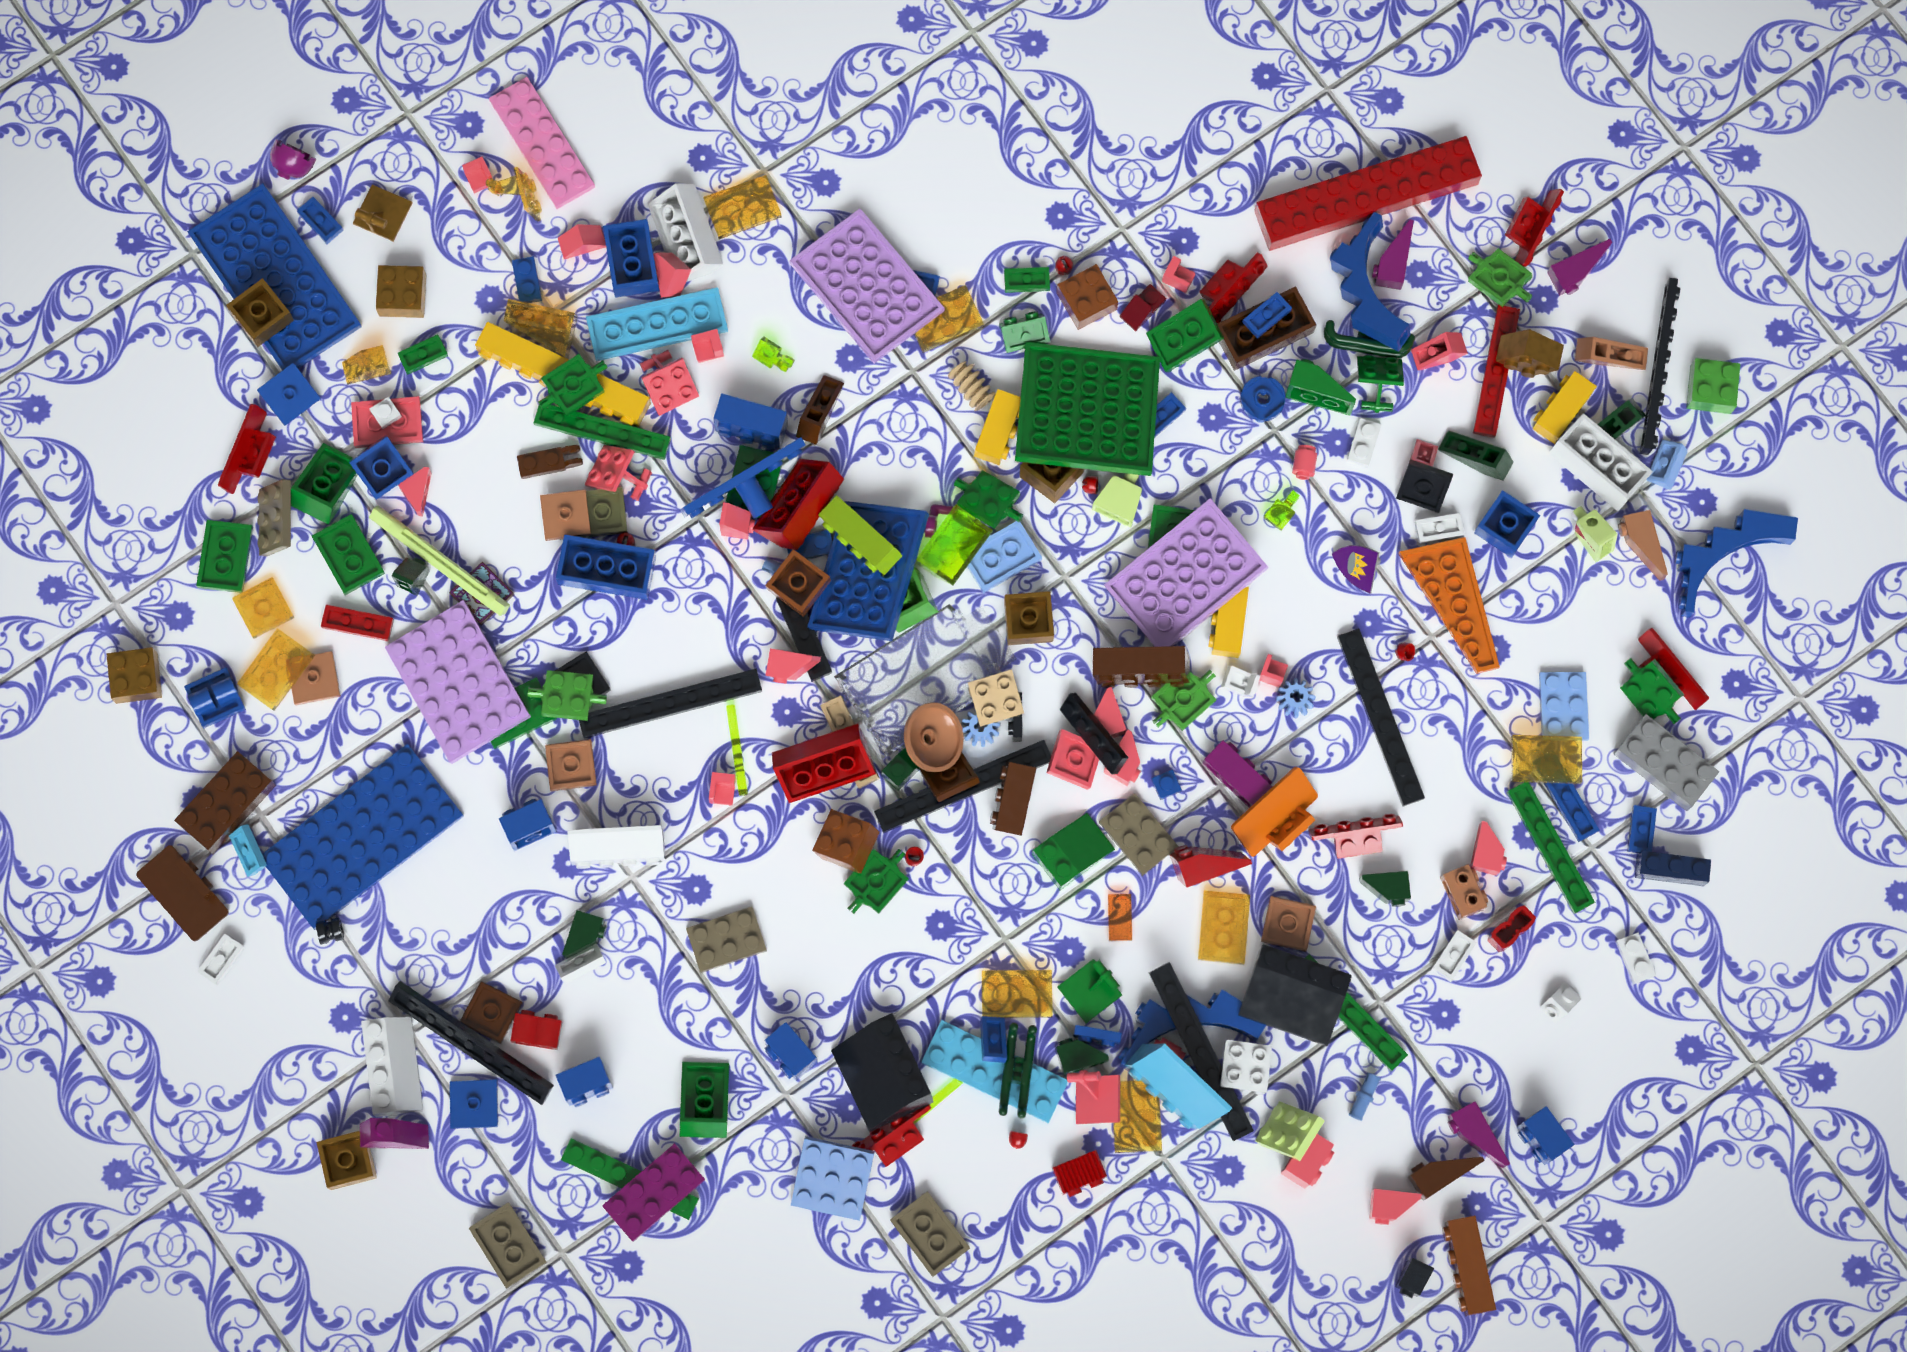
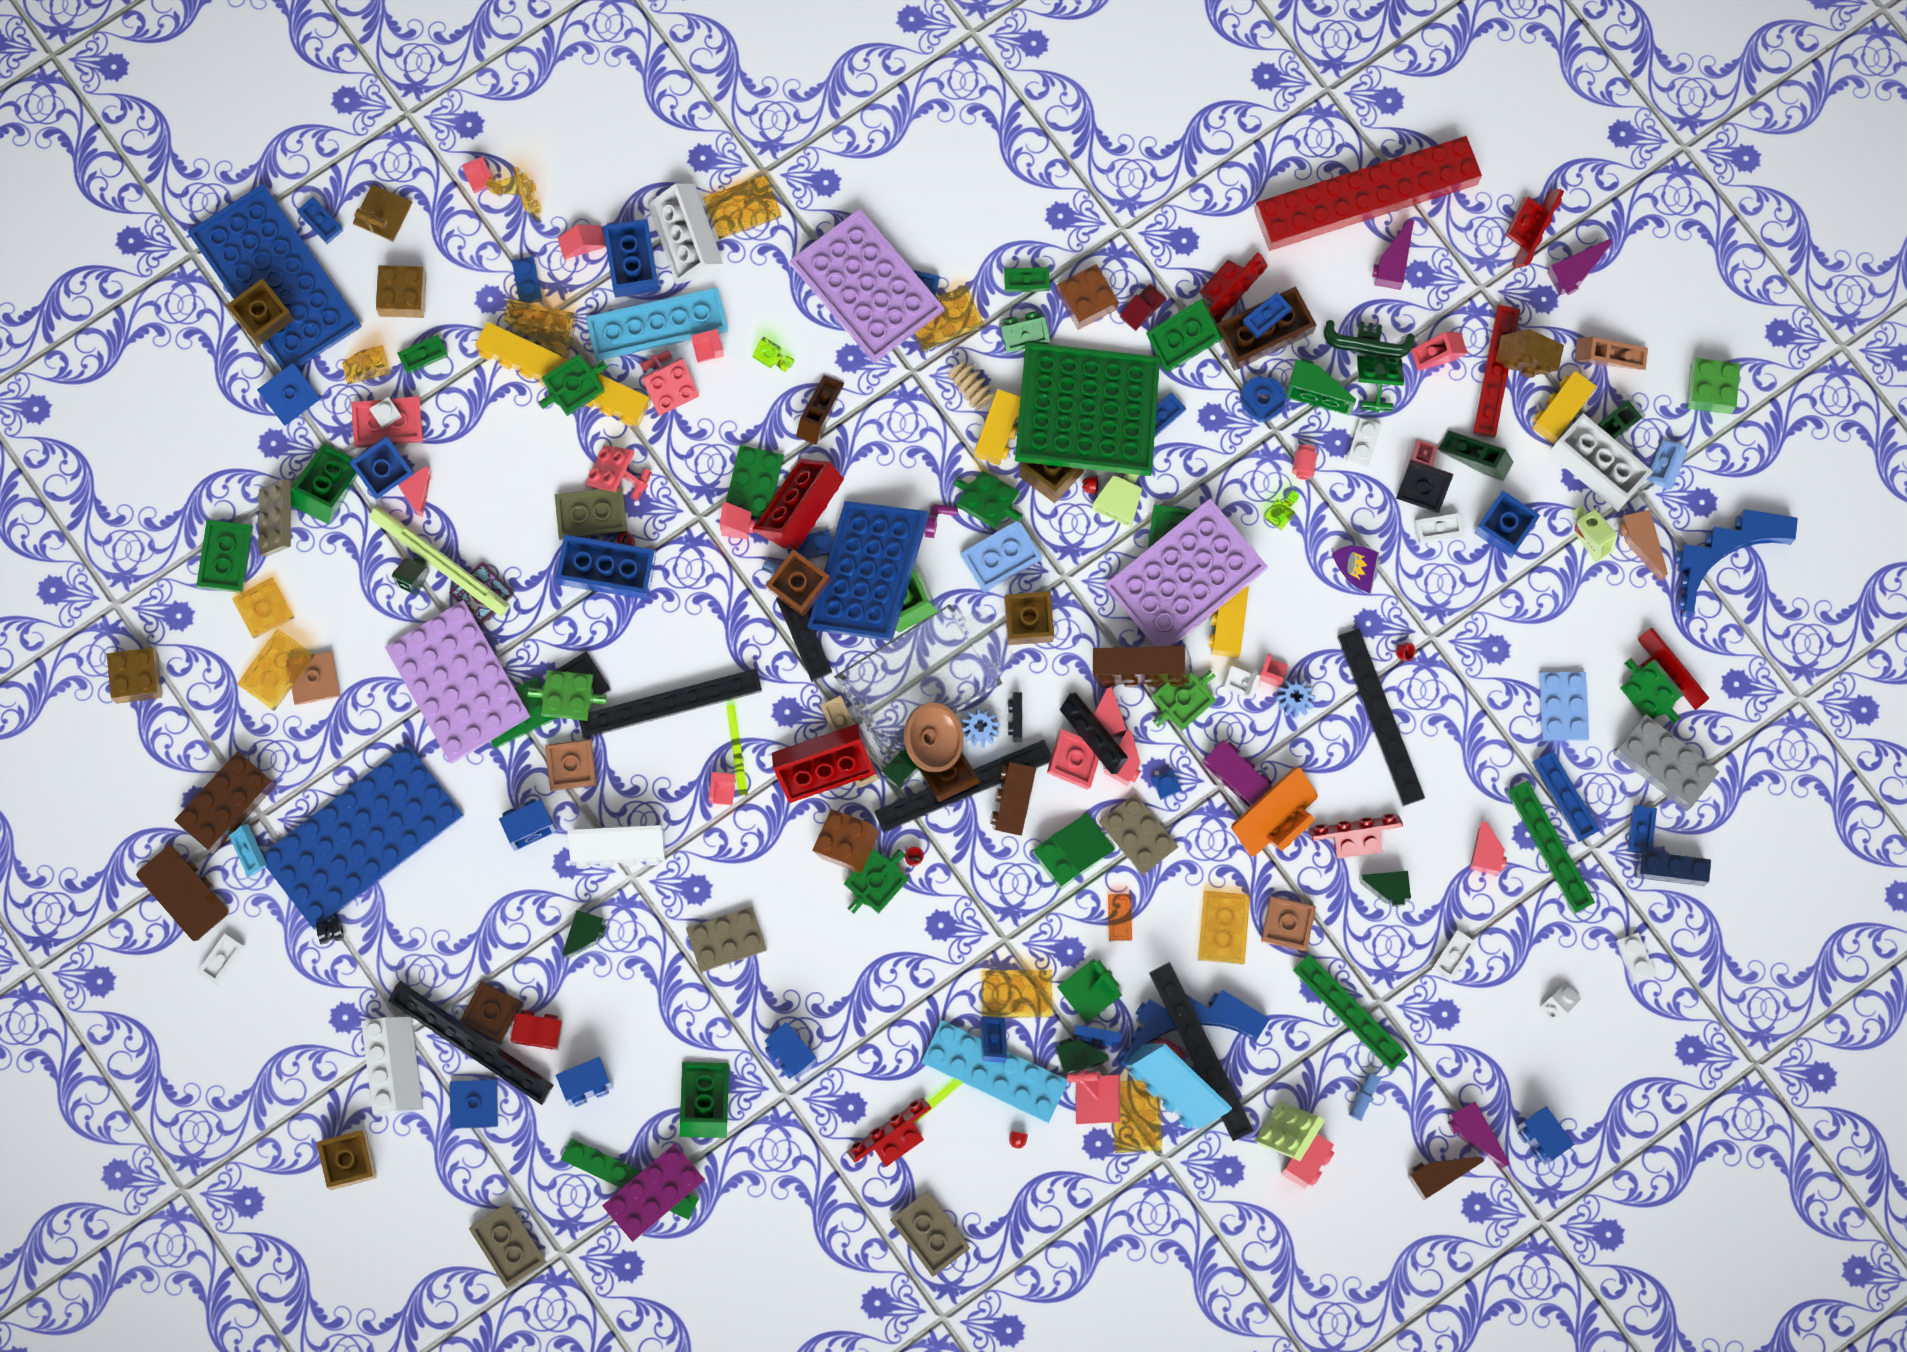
(214, 697): blue plate -> none
(248, 451): red bracket -> none
(290, 160): magenta cylinder -> none
(348, 554): green plate -> none
(357, 623): red plate -> none
(393, 1134): magenta slope -> none
(541, 143): bright pink plate -> none
(547, 461): reddish brown hinge -> none
(565, 515): nougat plate -> none
(580, 964): white plate -> none
(603, 431): green plate -> none
(671, 274): coral slope -> none
(746, 484): blue plate -> none
(750, 422): blue brick -> none
(789, 665): coral slope -> none
(832, 1178): medium blue plate -> none
(860, 535): lime brick -> none
(882, 1073): black slope -> none
(953, 545): clear neon green slope -> none
(995, 697): tan hinge -> none
(1017, 1070): dark green piece -> none
(1060, 268): red hinge -> none
(1079, 1173): red brick -> none
(1178, 276): coral panel -> none
(1201, 864): red slope -> none
(1246, 1066): white bracket -> none
(1294, 995): black slope -> none
(1369, 314): blue arch -> none
(1390, 1205): coral slope -> none
(1414, 1278): black slope -> none
(1451, 586): orange wing -> none
(1464, 891): nougat brick -> none
(1469, 1265): dark orange brick -> none
(1500, 277): bright green plate -> none
(1515, 925): red brick -> none
(1546, 759): clear yellow plate -> none
(1659, 375): black plate -> none

